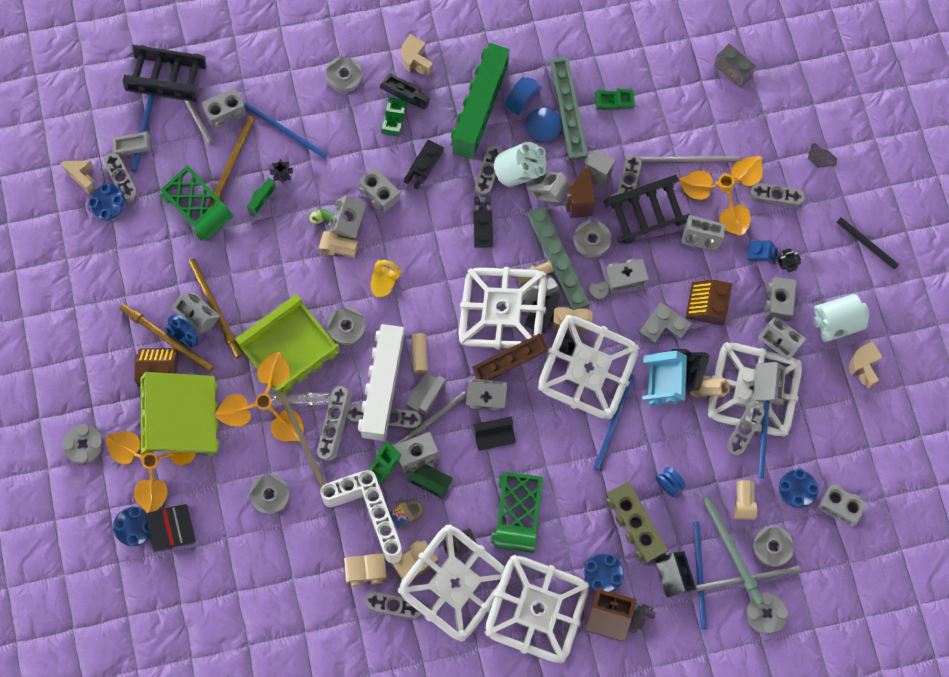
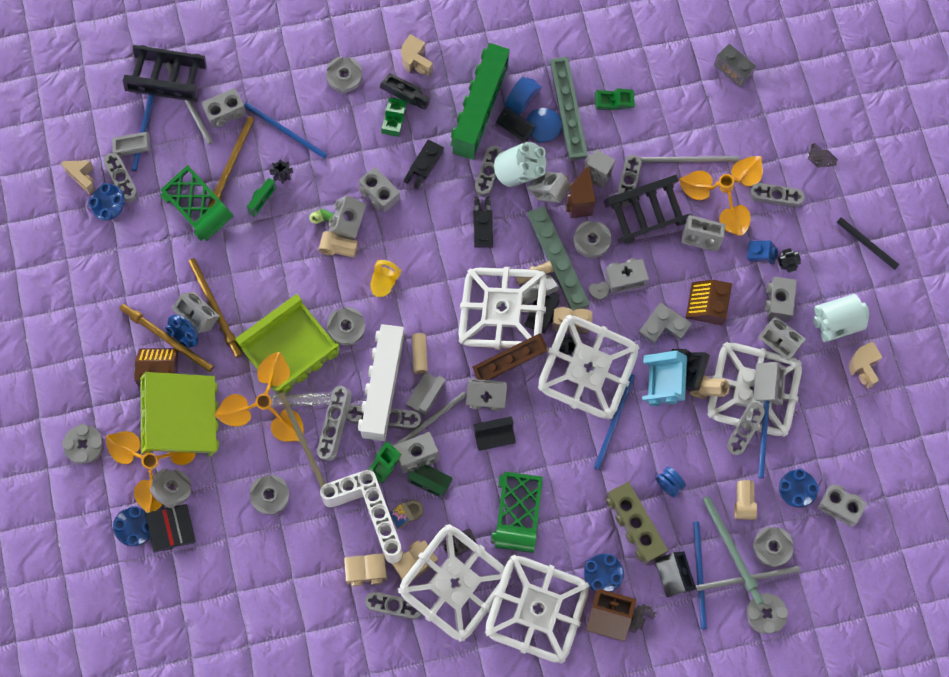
(166, 496): none -> light grey plate
(515, 124): none -> black tile

